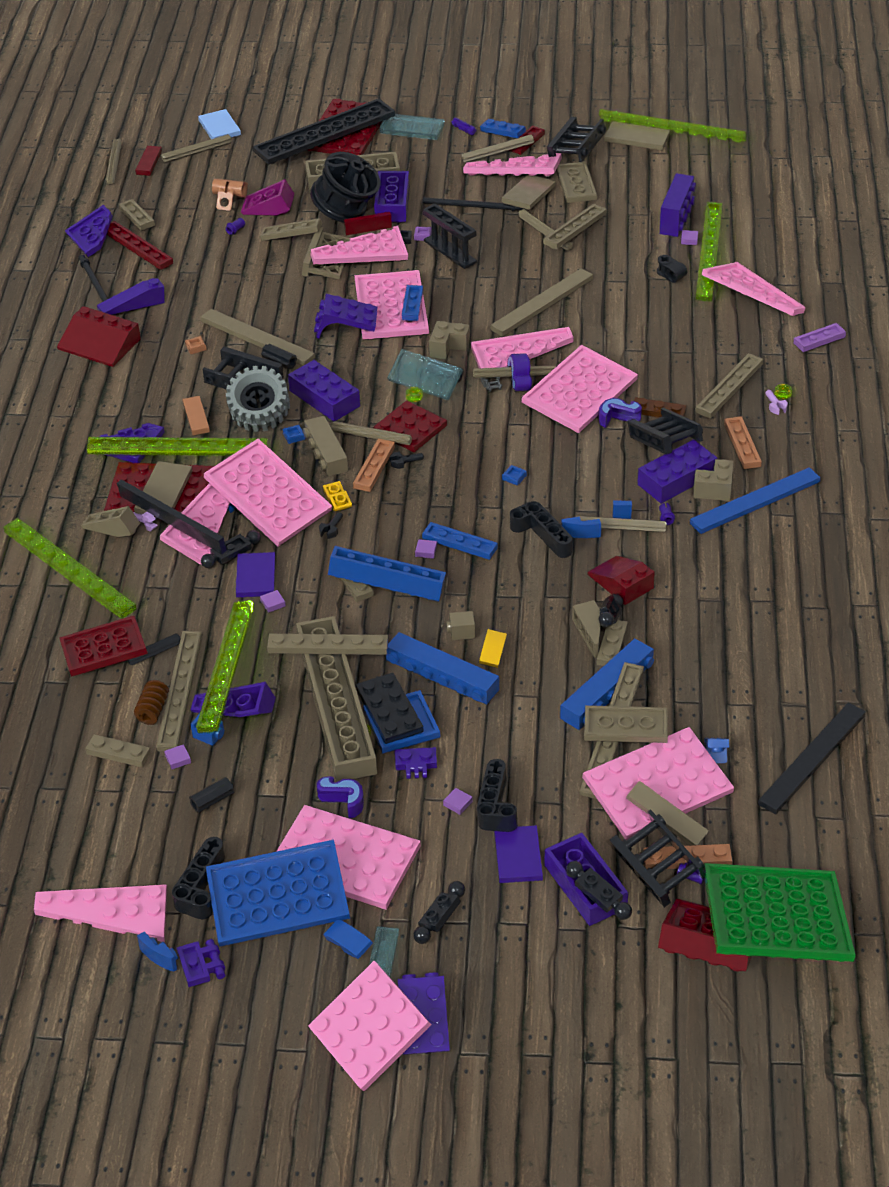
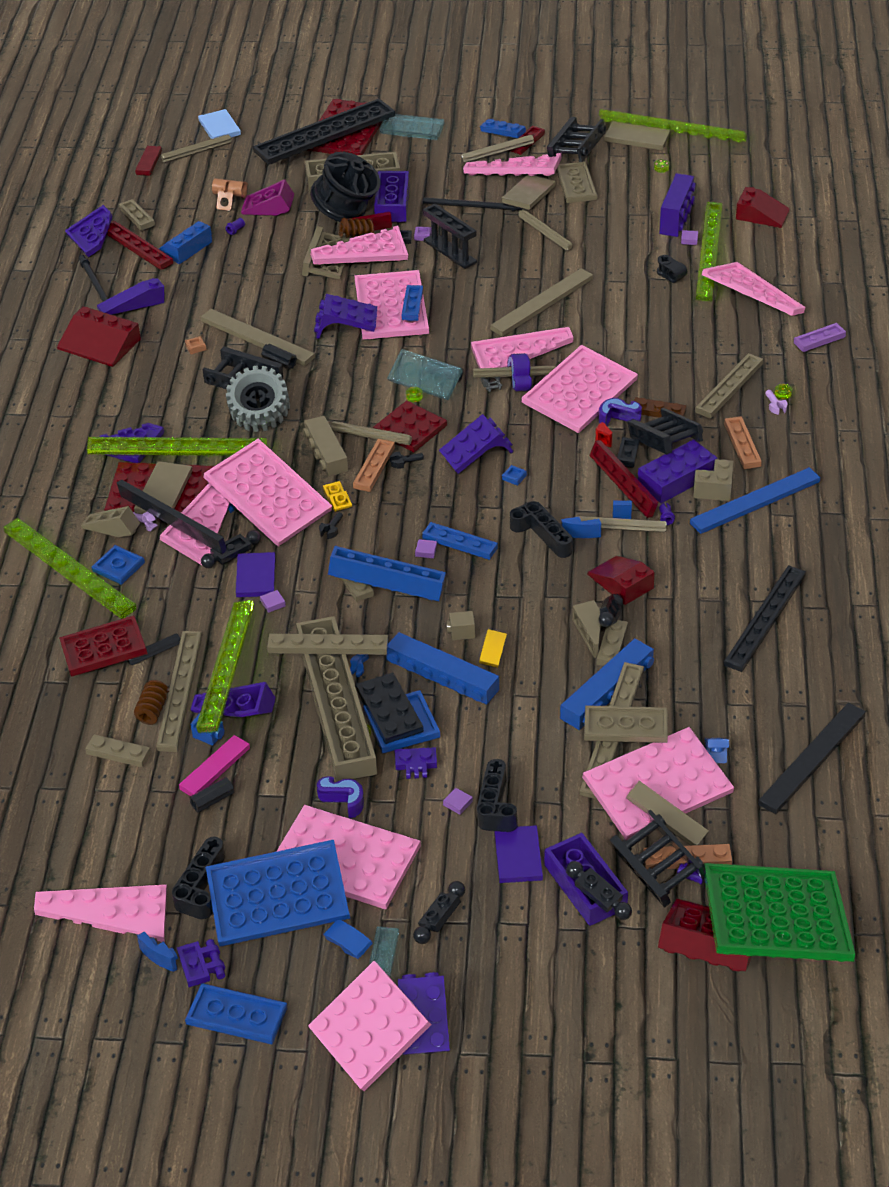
(113, 161): dark tan axle -> none
(118, 564): none -> blue tile
(177, 756): medium lavender tile -> none
(188, 242): none -> blue slope
(196, 415): nougat tile -> none
(214, 765): none -> dark pink tile
(236, 1013): none -> blue tile
(291, 229): dark tan tile -> none
(293, 434): blue tile -> none
(324, 390): dark purple brick -> none
(355, 227): none -> reddish brown piece
(357, 664): none -> blue hair
(447, 337): dark tan brick -> none
(464, 126): dark purple axle -> none
(474, 442): none -> dark purple bracket
(574, 226): dark tan plate -> none
(604, 434): none -> red slope
(624, 479): none -> dark red plate
(628, 451): none -> black plate
(661, 165): none -> clear neon green tile
(760, 208): none -> dark red slope
(764, 618): none -> black tile

